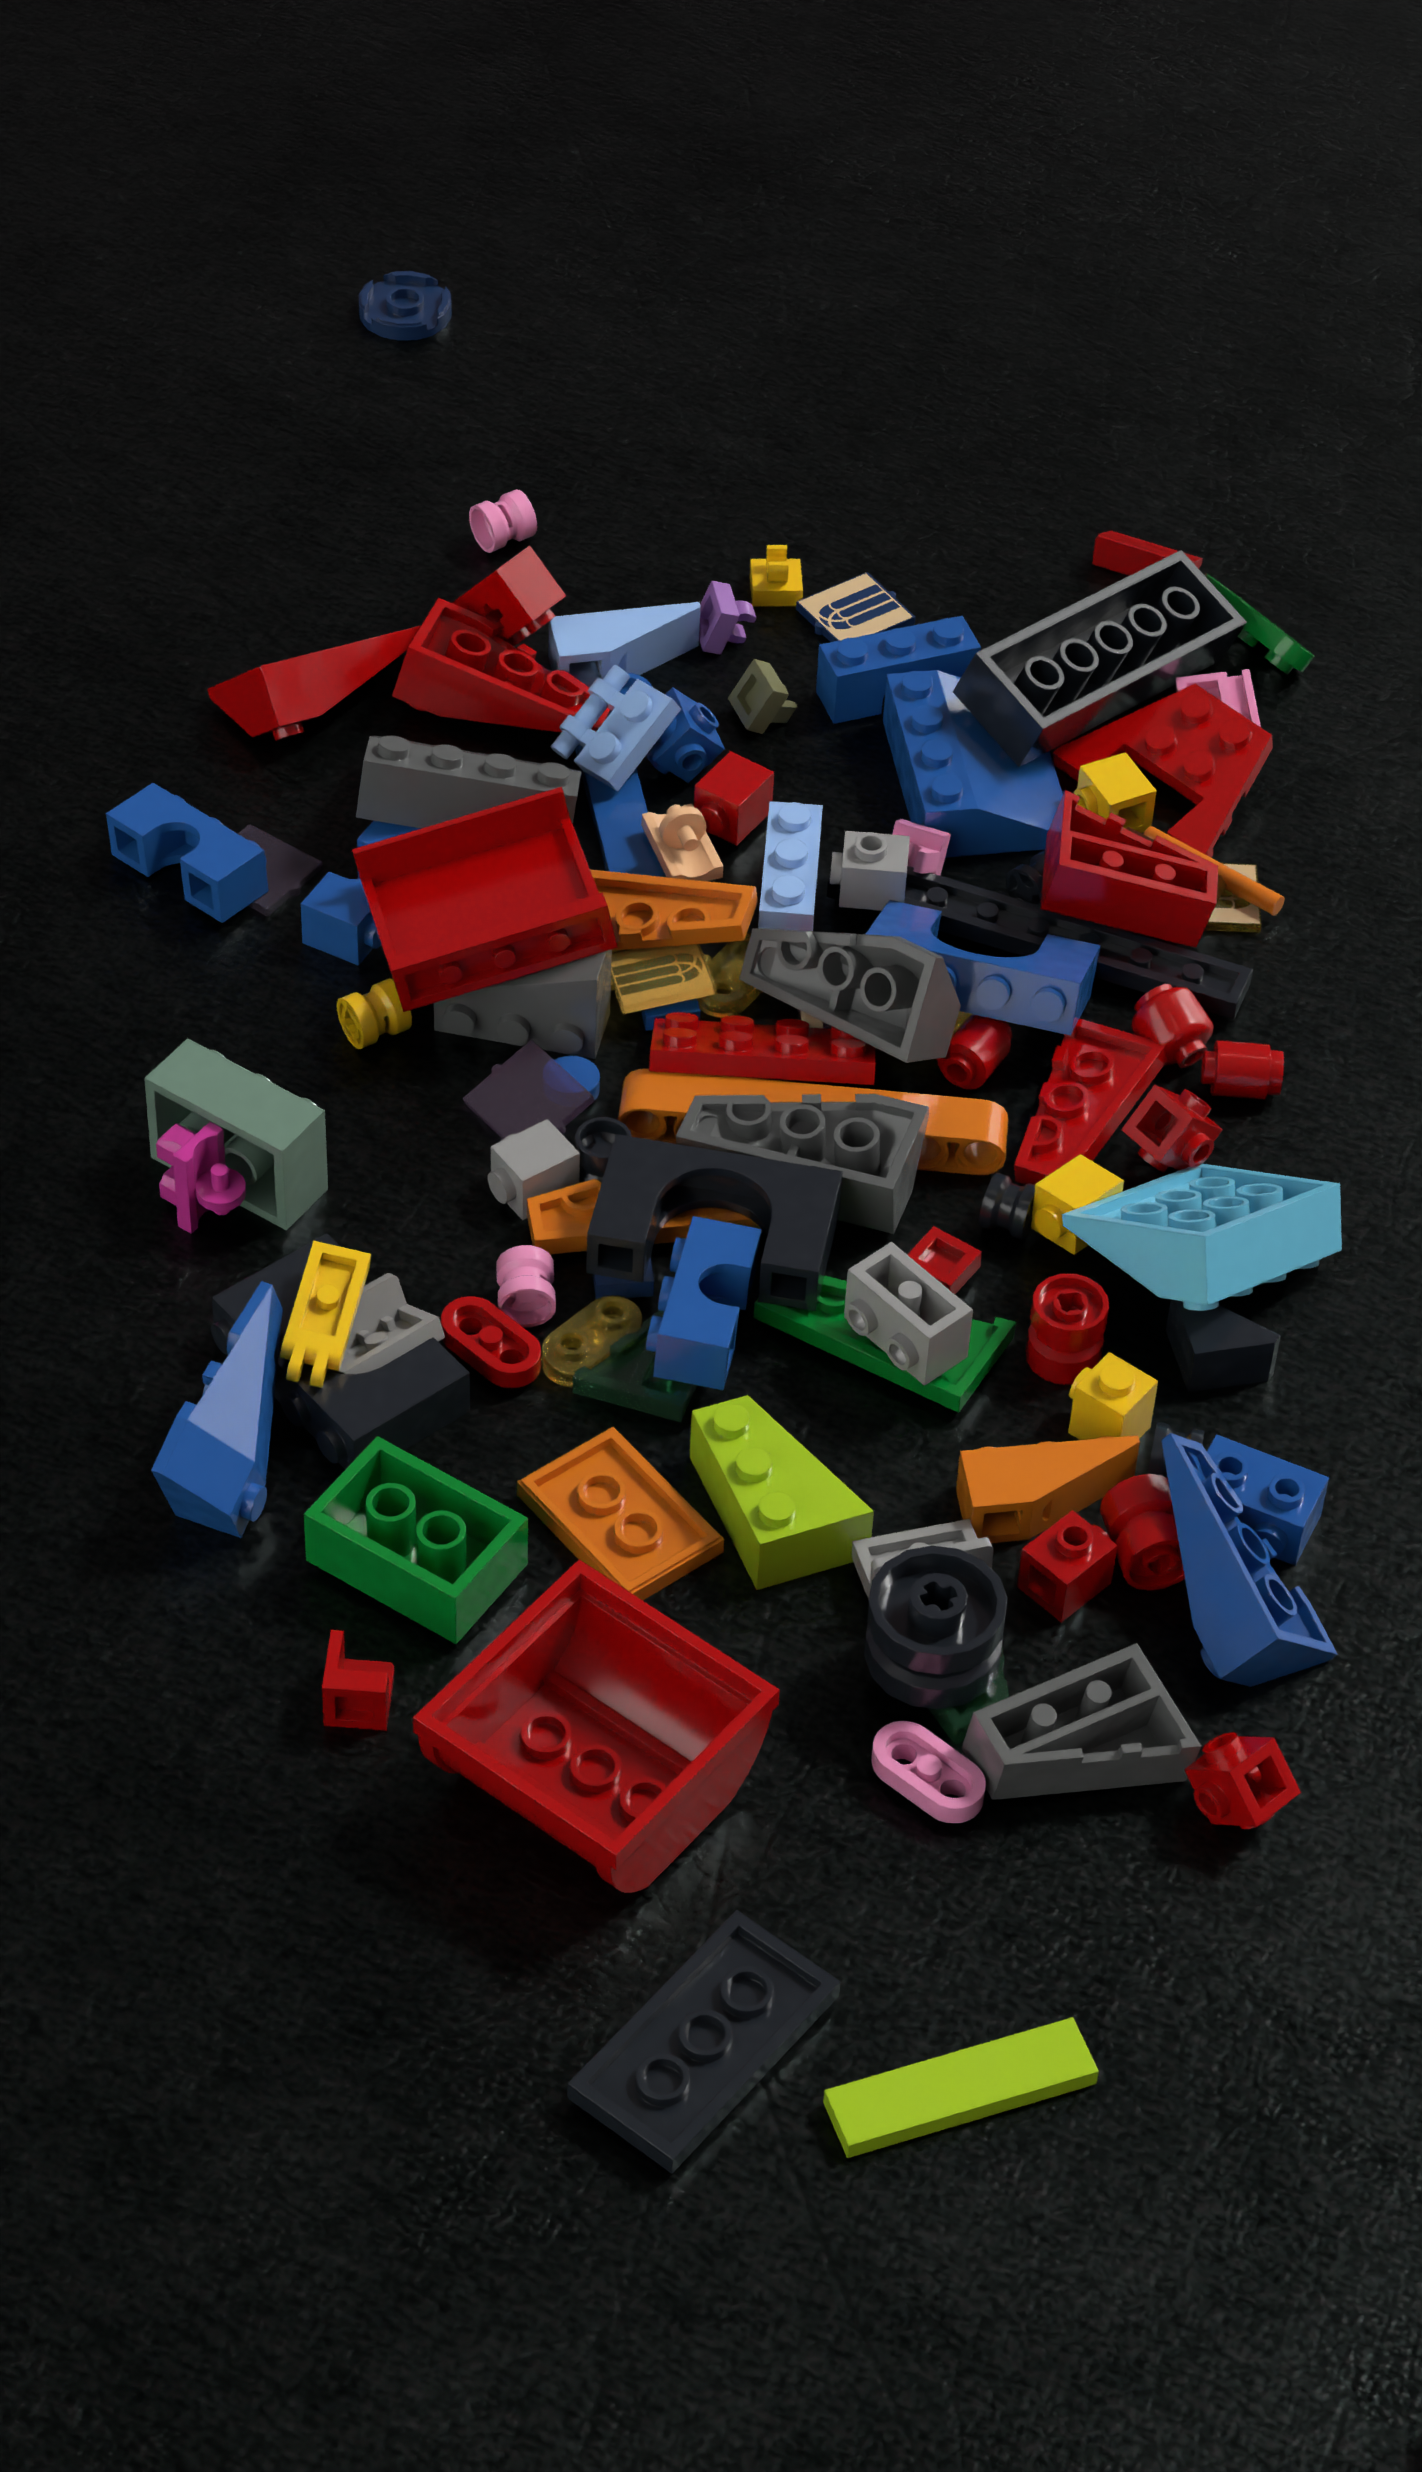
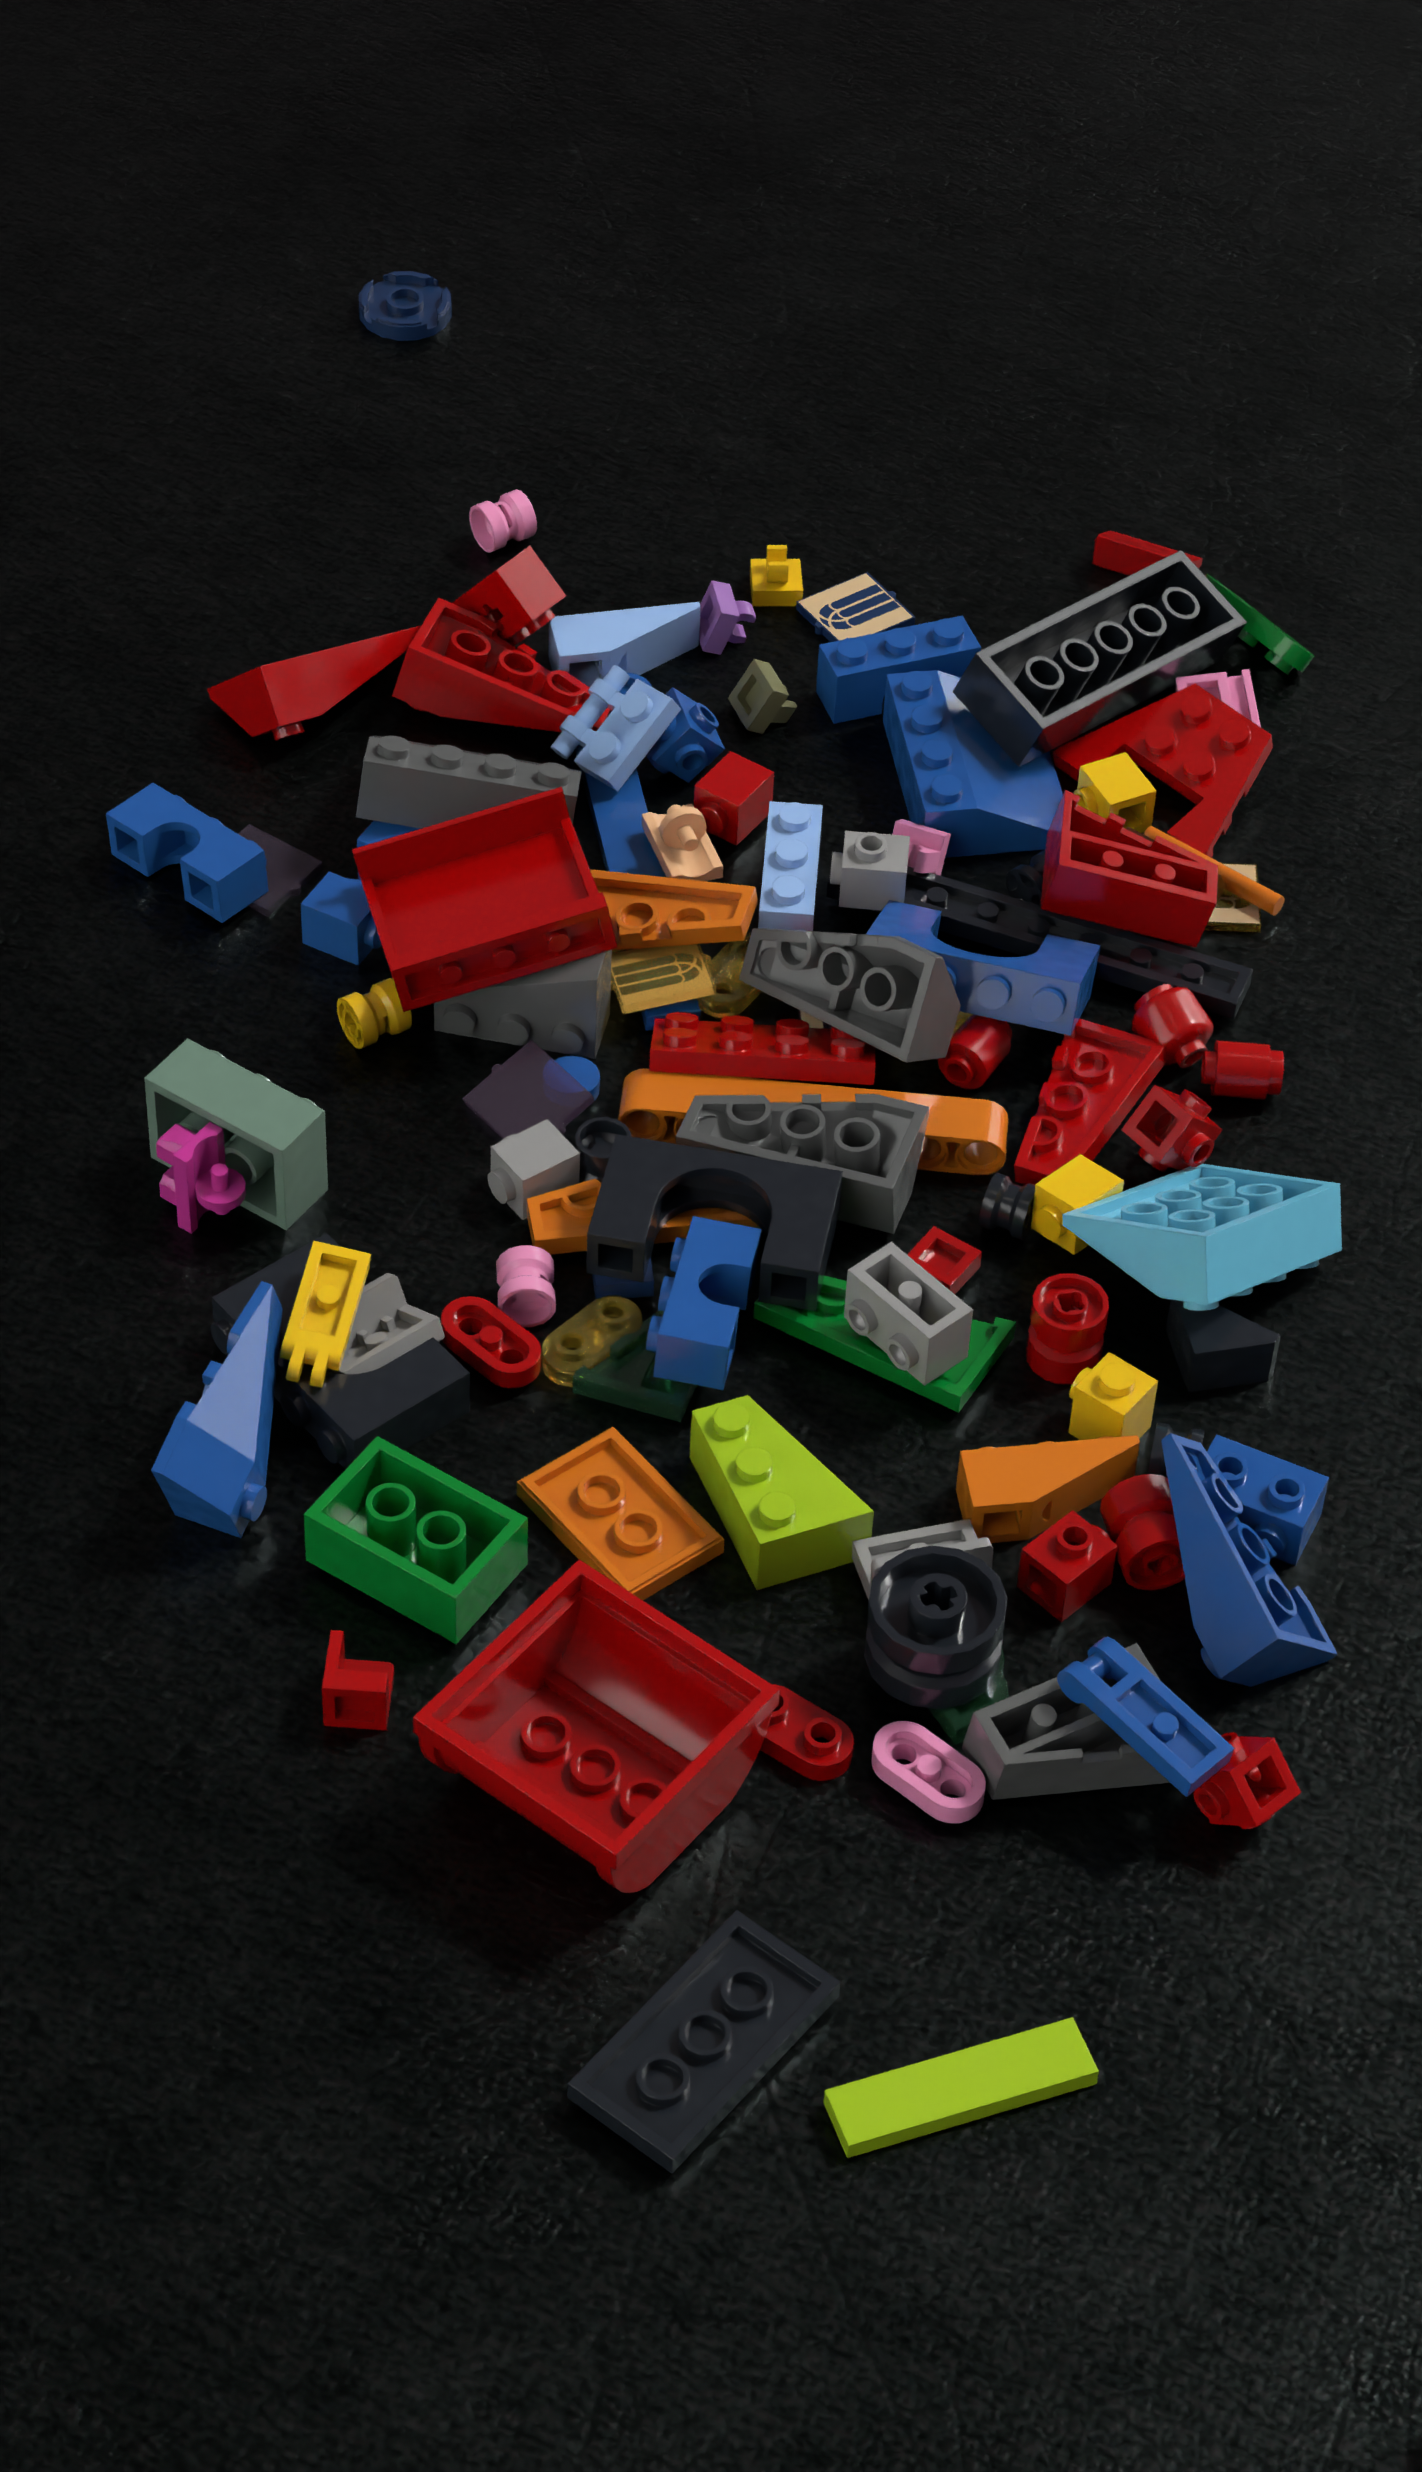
(793, 1734): none -> red plate
(1146, 1715): none -> blue plate

